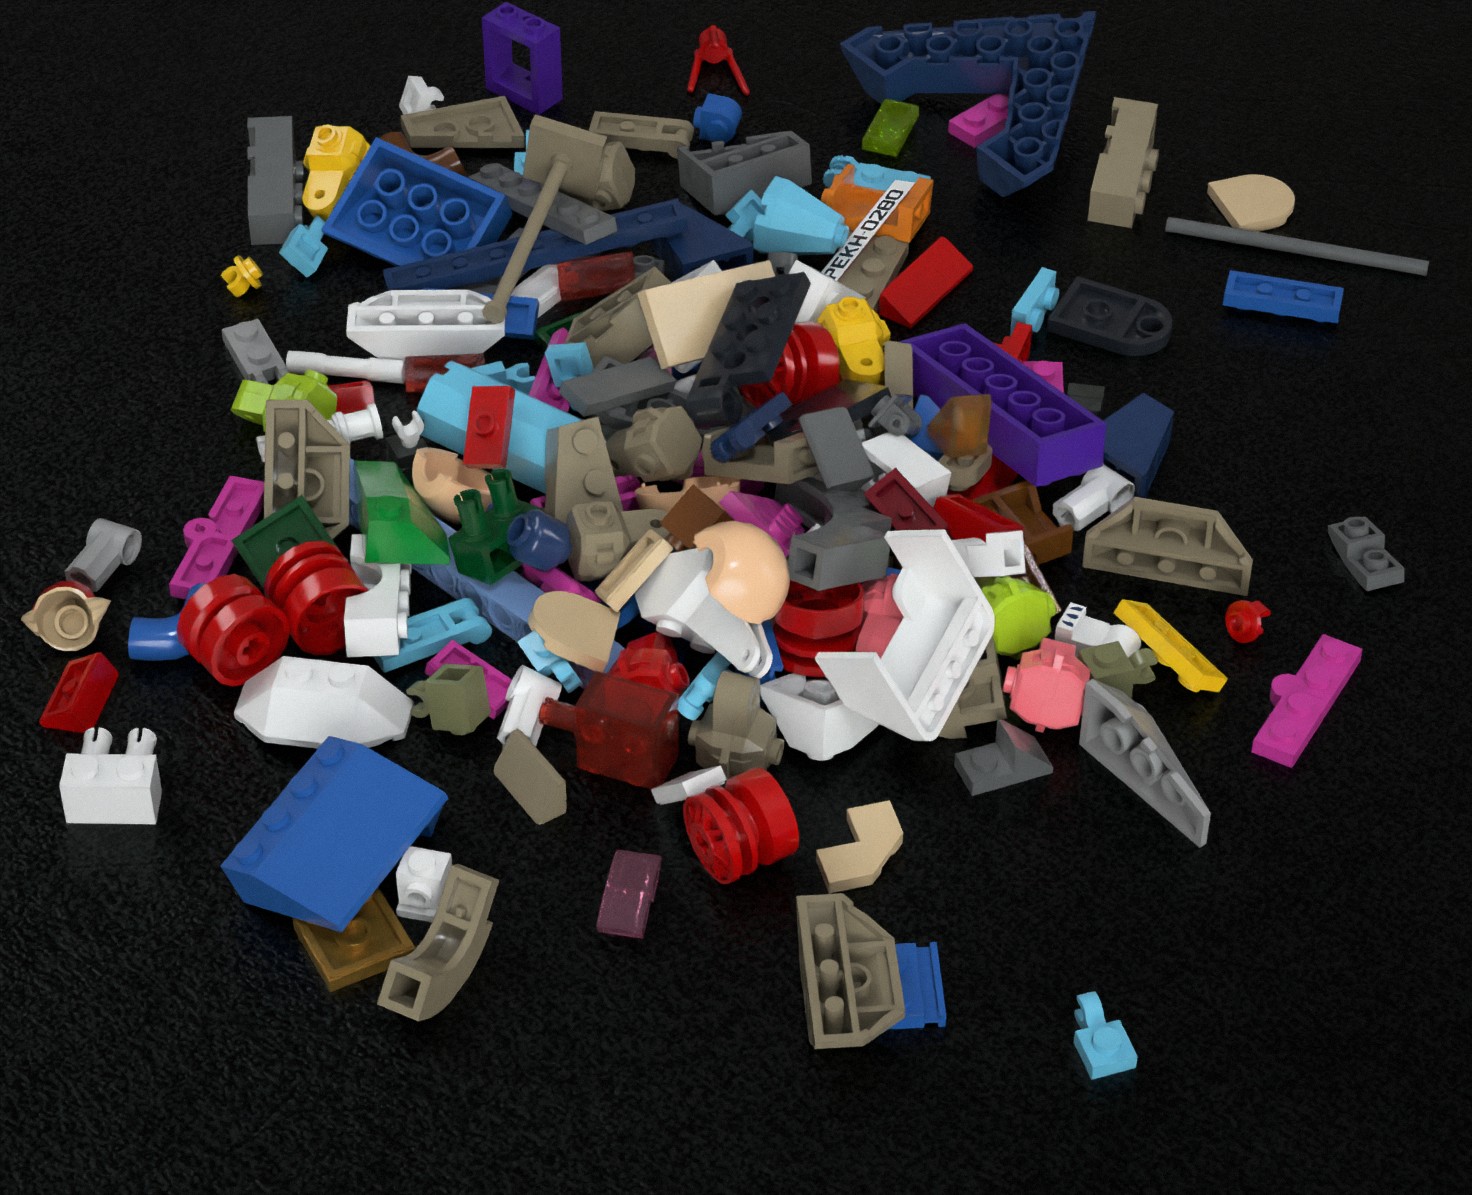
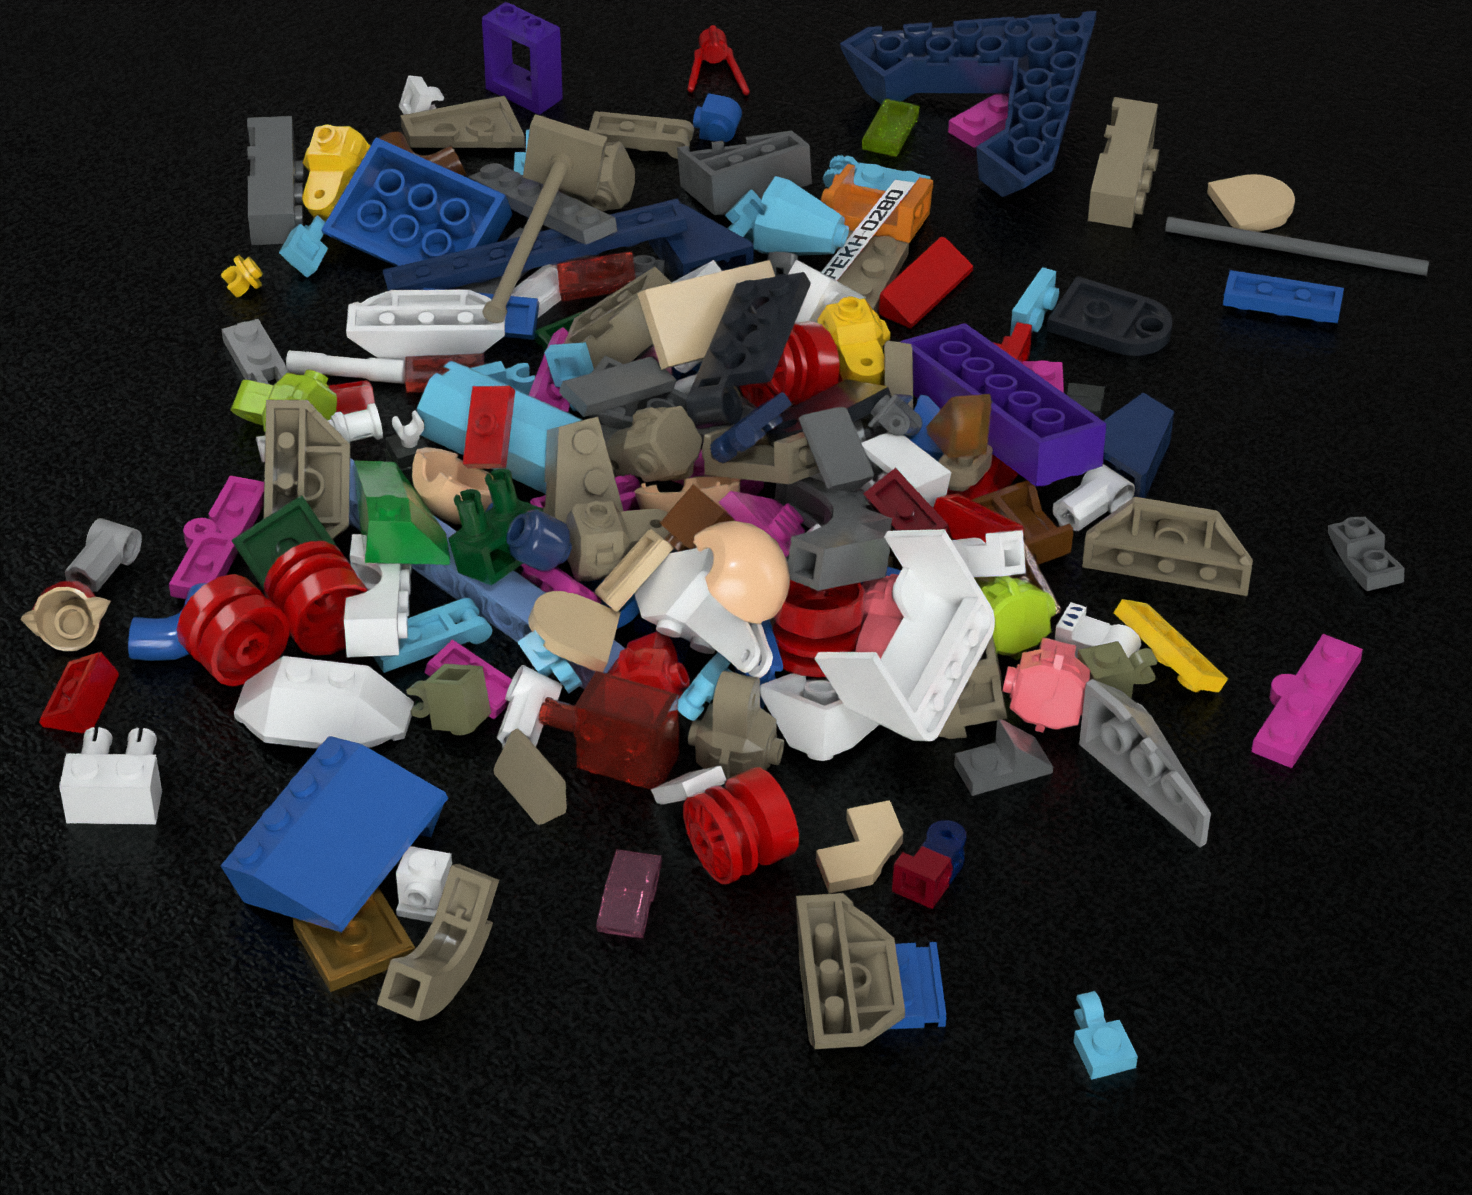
(934, 865): none -> dark red leg
(1244, 620): red plate -> none

